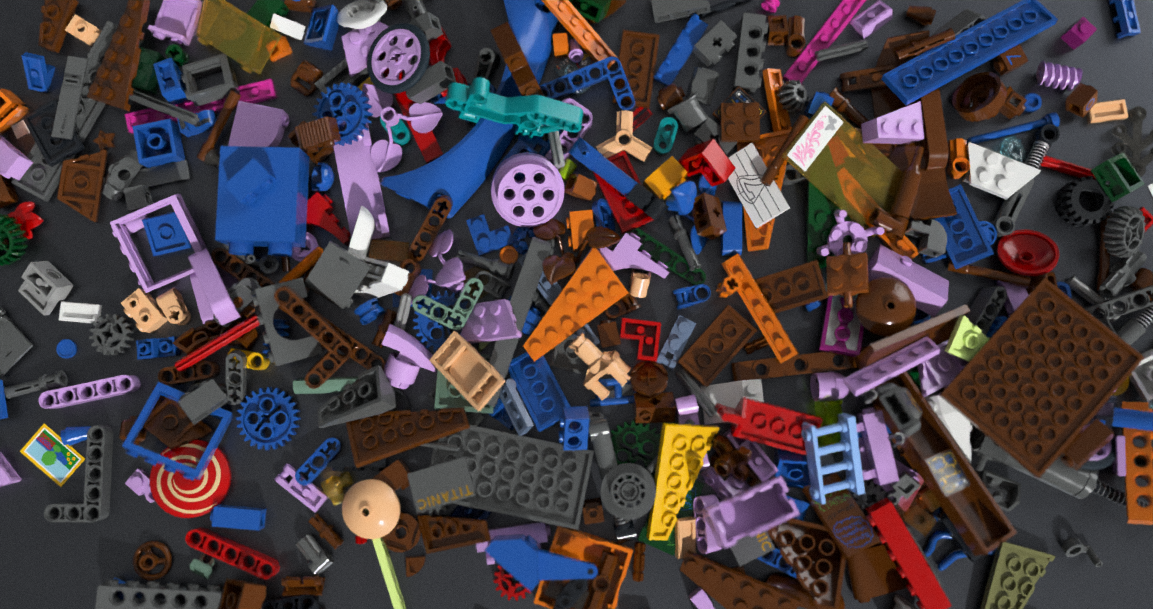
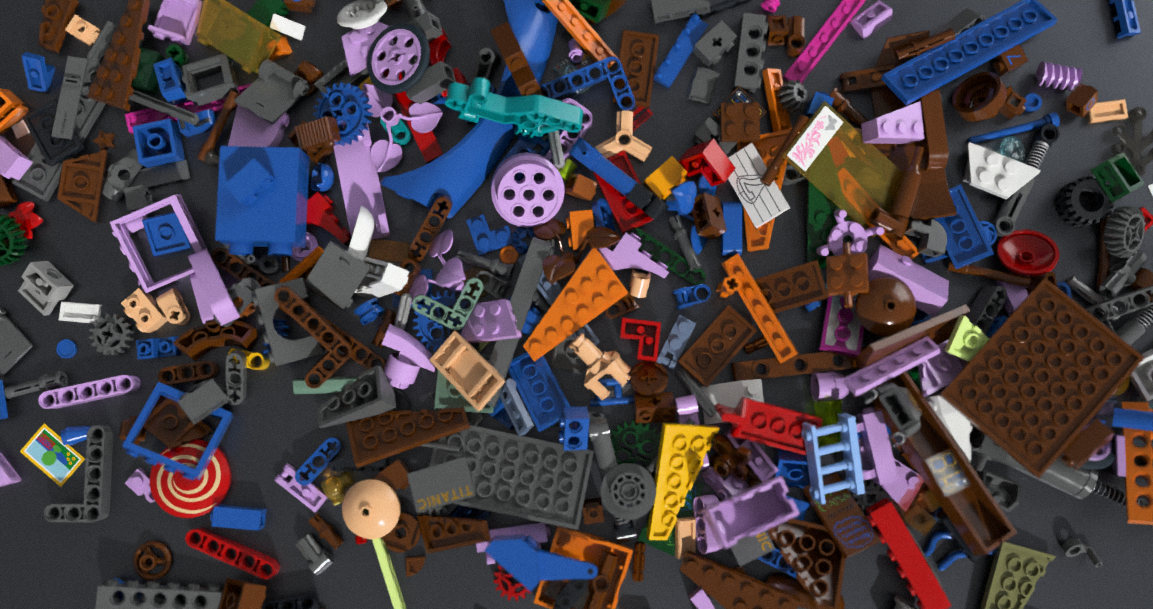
(201, 568): sand green tile -> none
(217, 343): red axle -> none
(257, 405): blue gear -> none
(272, 92): none -> dark grey door
(303, 586): reddish brown hinge -> none
(322, 27): blue slope -> none
(560, 45): orange slope -> none
(608, 334): reddish brown brick -> none
(665, 136): teal plate -> none
(670, 96): reddish brown head -> none
(689, 113): dark grey piece -> none
(841, 50): dark grey axle -> none
(873, 574): reddish brown door -> none
(904, 487): dark grey plate -> none
(921, 14): reddish brown cone -> none
(957, 156): orange piece -> none
(1066, 167): red axle -> none
(1078, 33): magenta brick -> none

